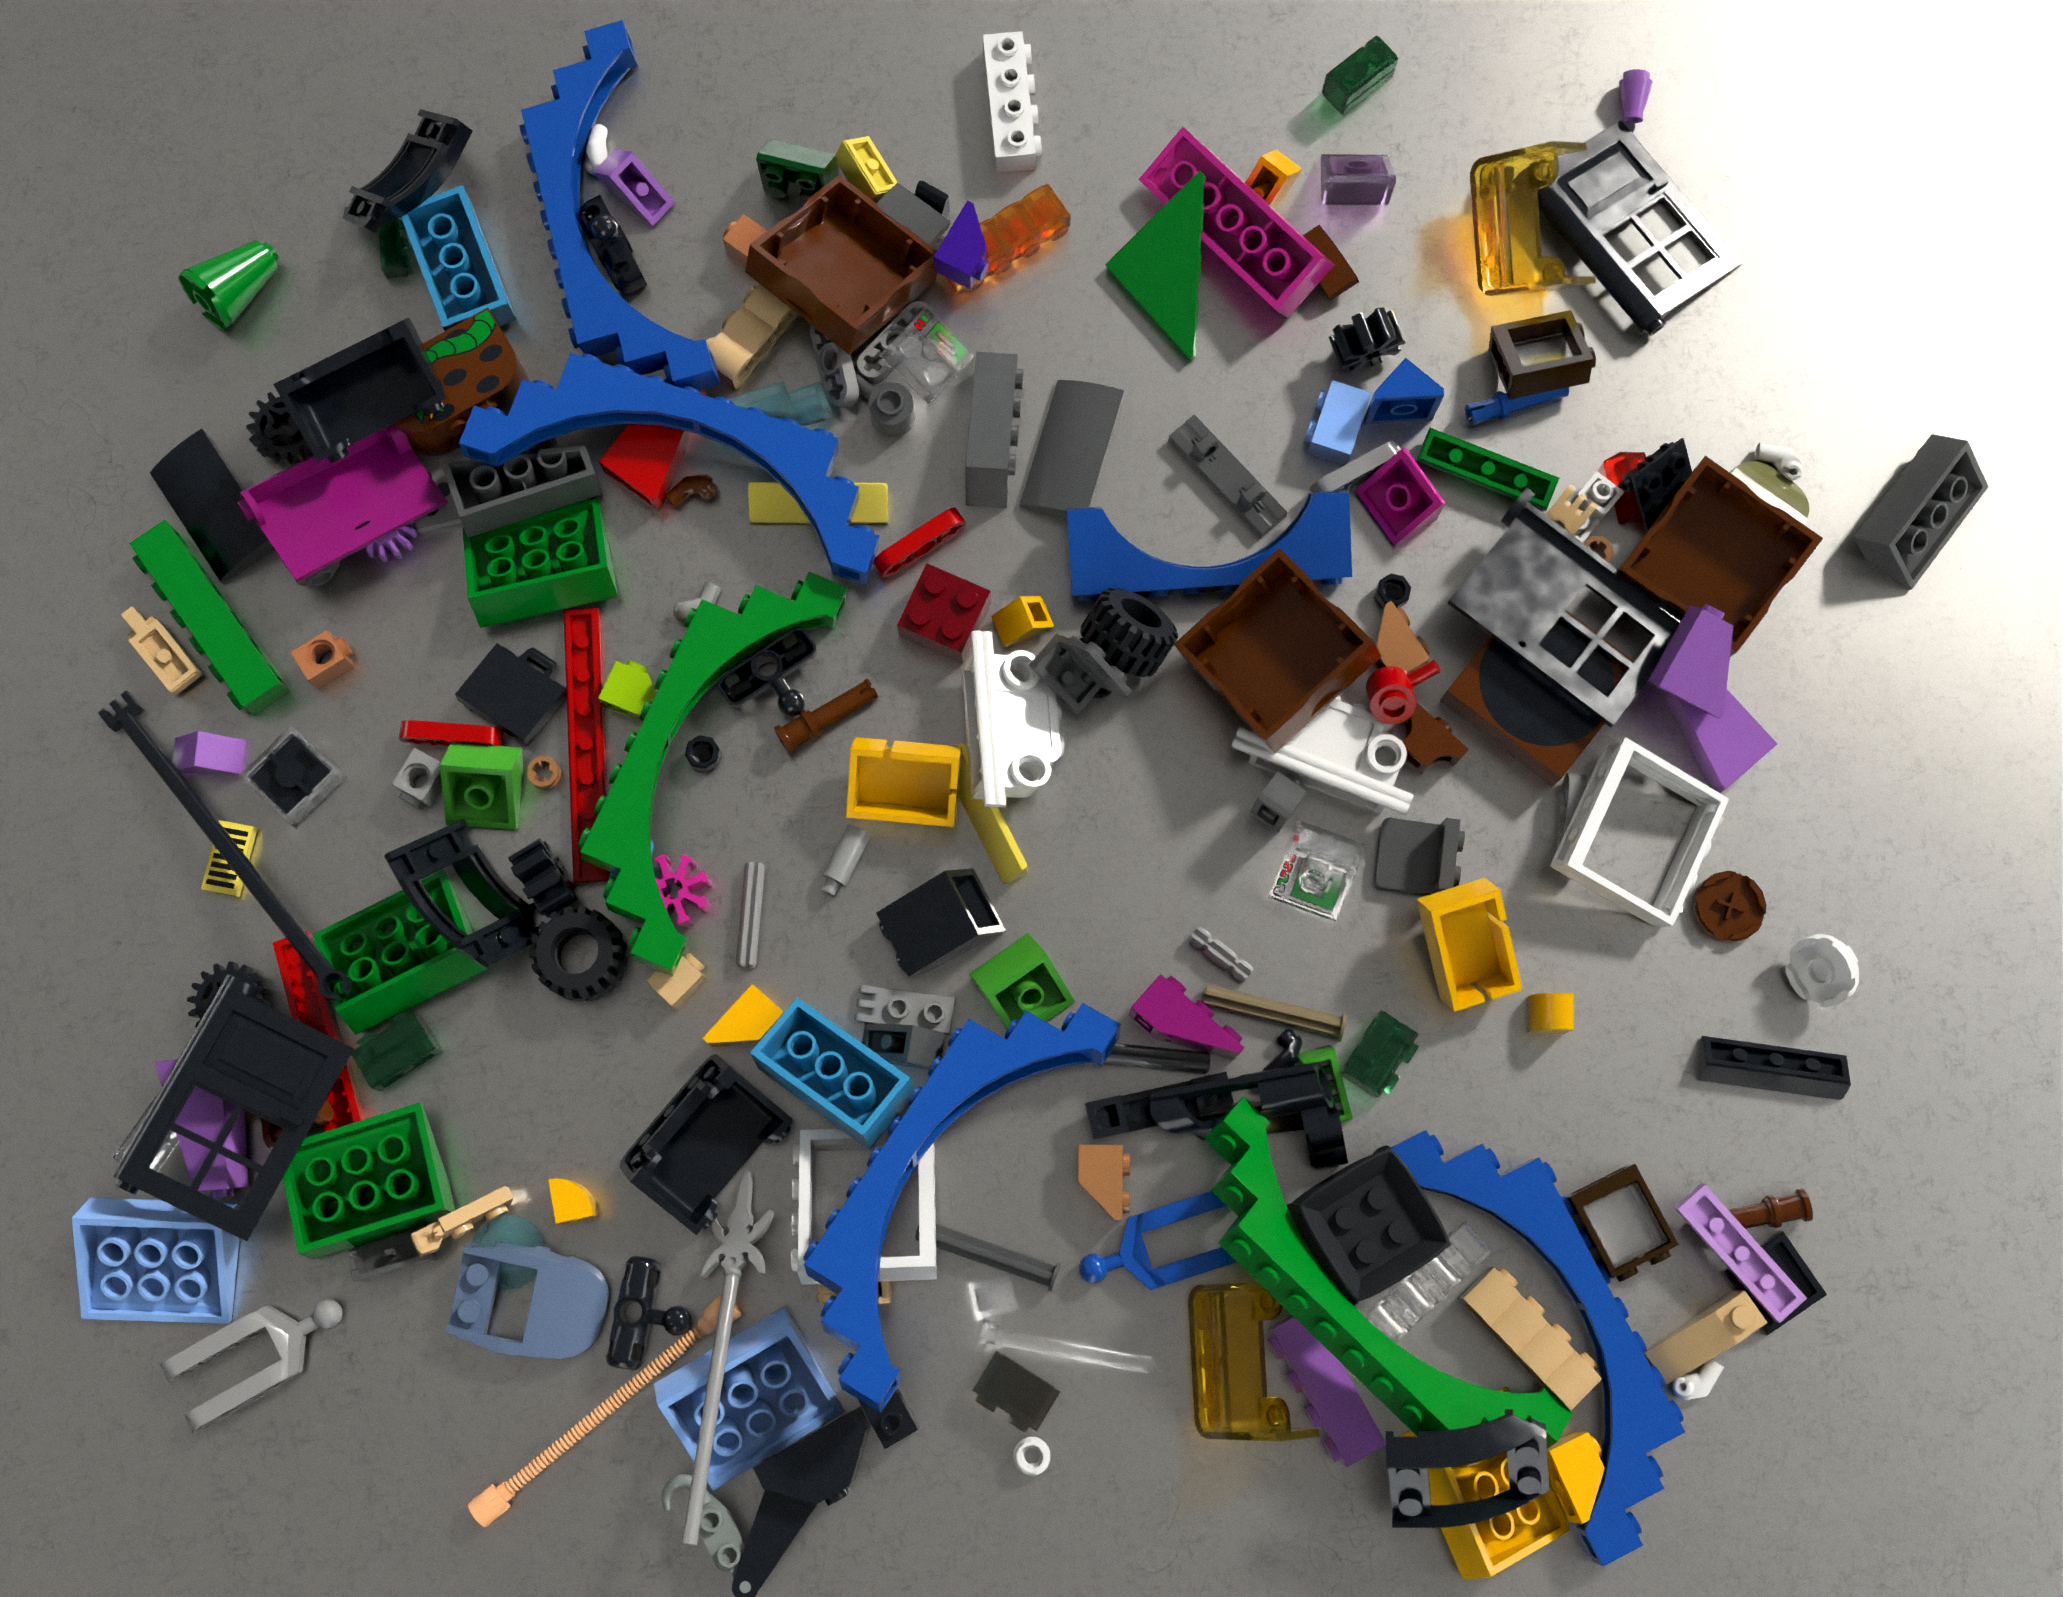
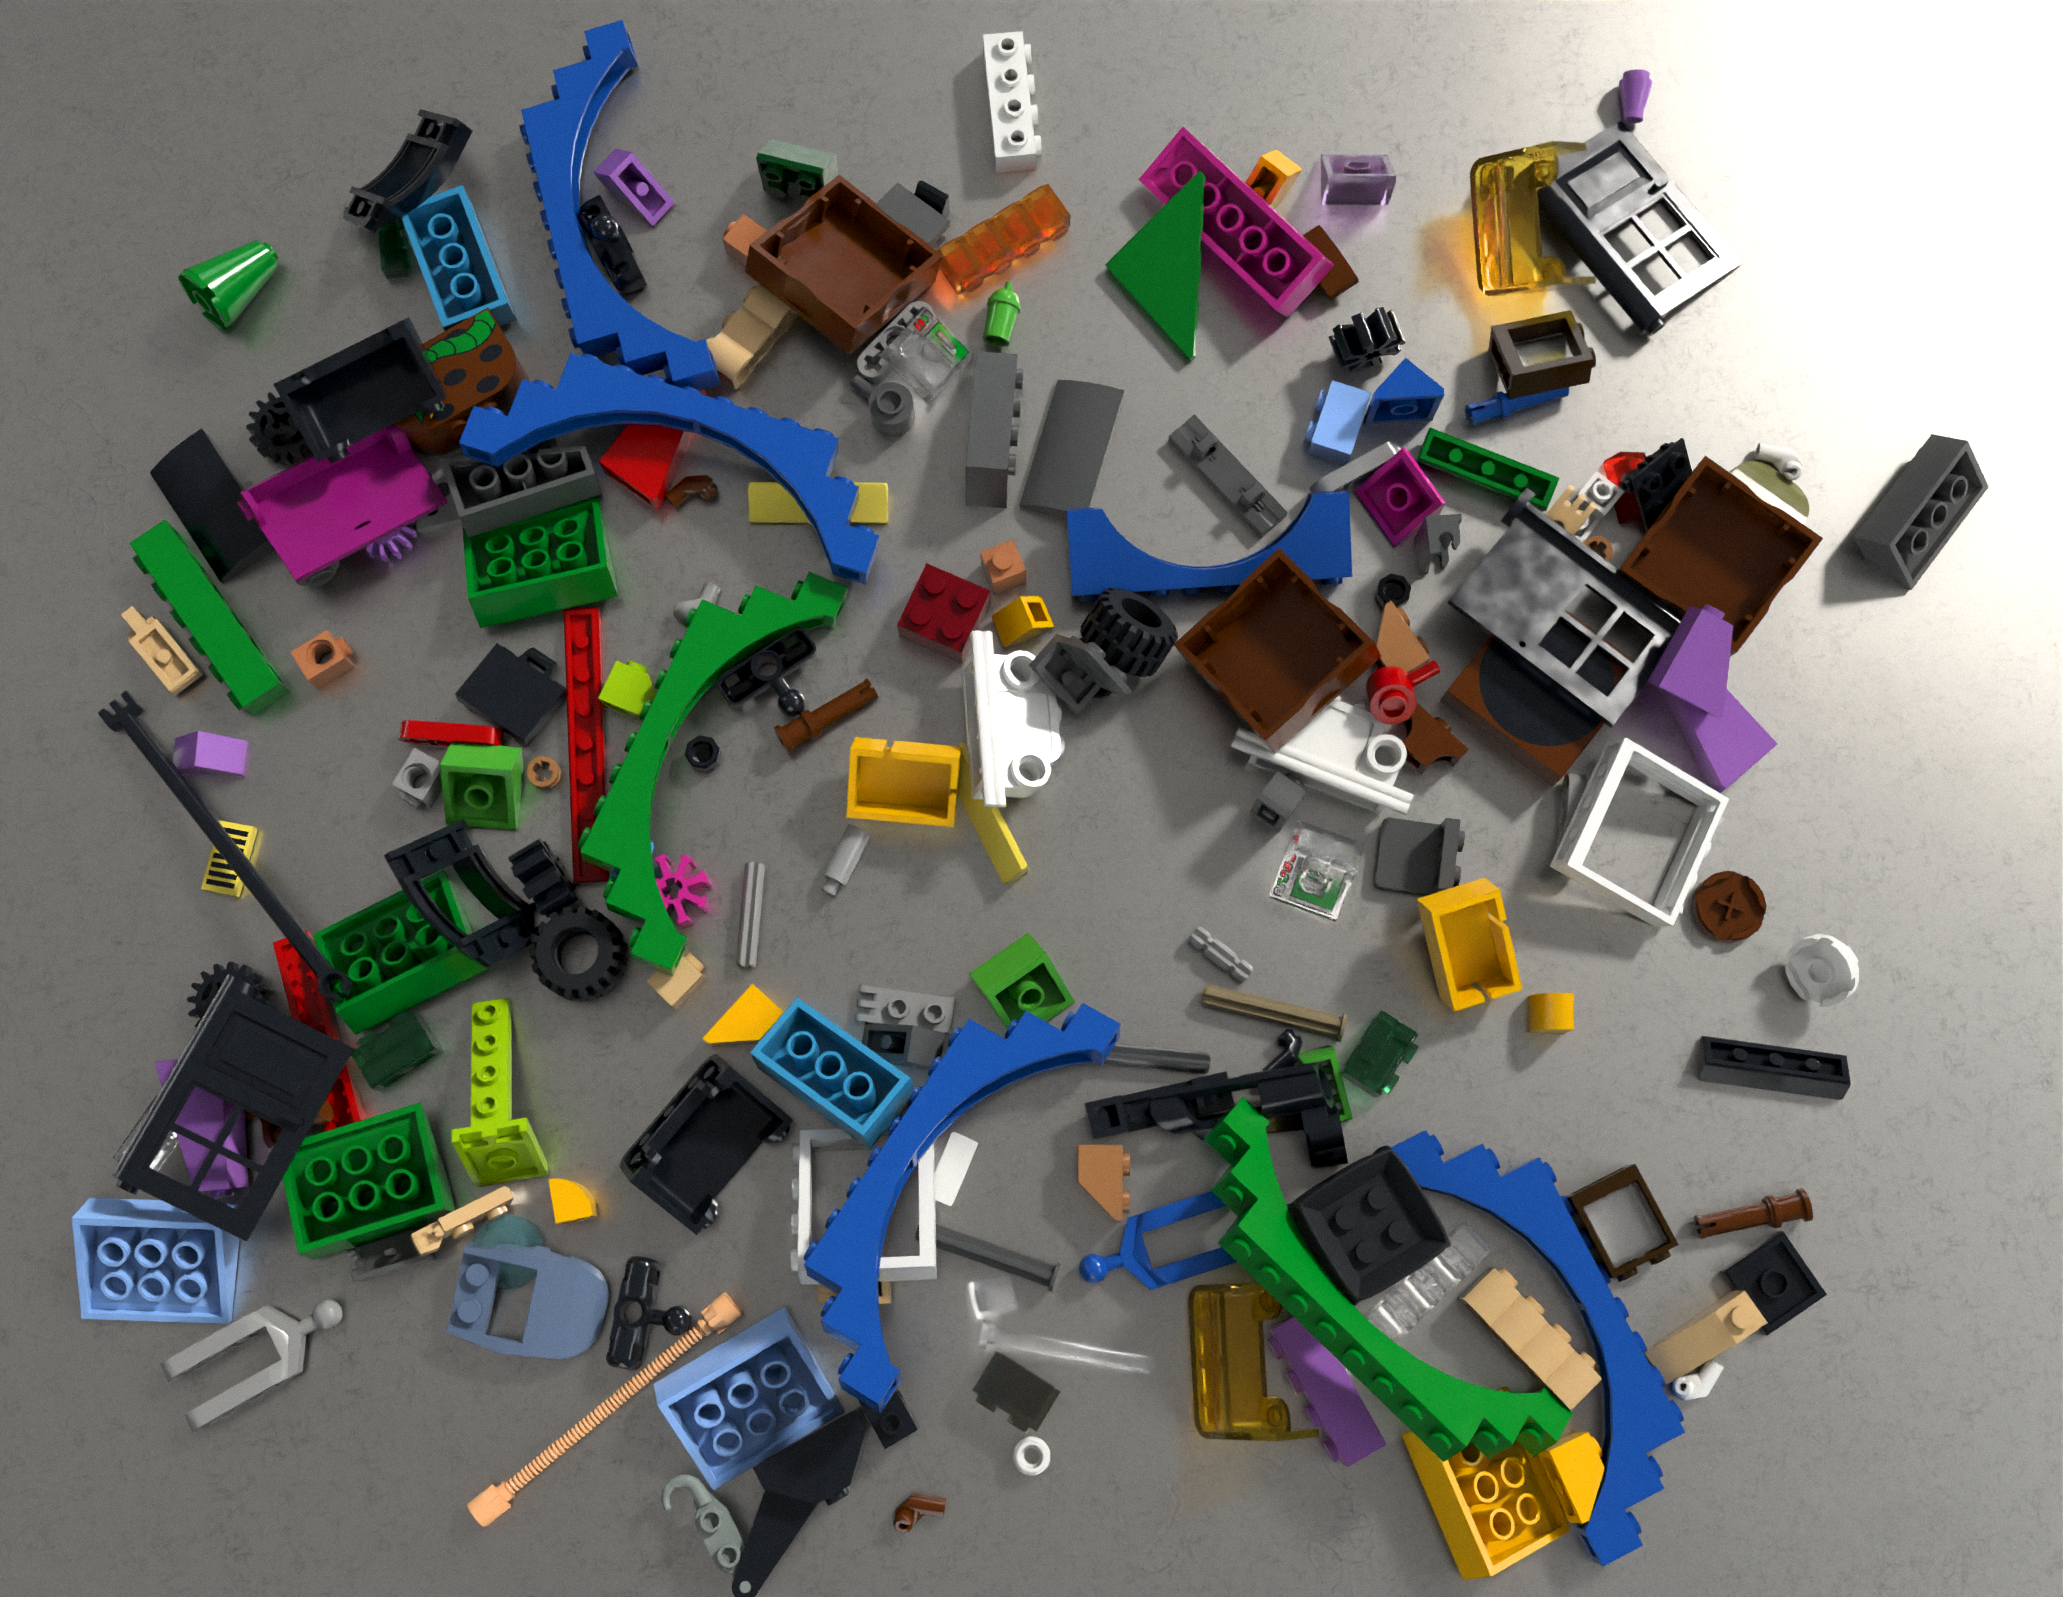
(293, 776): piece -> none
(495, 1145): none -> lime bracket
(596, 148): white arm -> none
(734, 1248): light grey piece -> none
(803, 405): clear light blue slope -> none
(838, 383): light grey beam -> none
(865, 167): light yellow slope -> none
(914, 1509): none -> reddish brown arm
(919, 542): red beam -> none
(939, 921): black slope -> none
(953, 1167): none -> white sticker
(963, 250): dark purple slope -> none
(1001, 316): none -> bright green piece
(1003, 567): none -> nougat brick
(1177, 1020): magenta slope -> none
(1359, 75): clear green brick -> none
(1411, 1457): black wedge -> none
(1434, 538): none -> dark grey hinge
(1740, 1253): lavender plate -> none

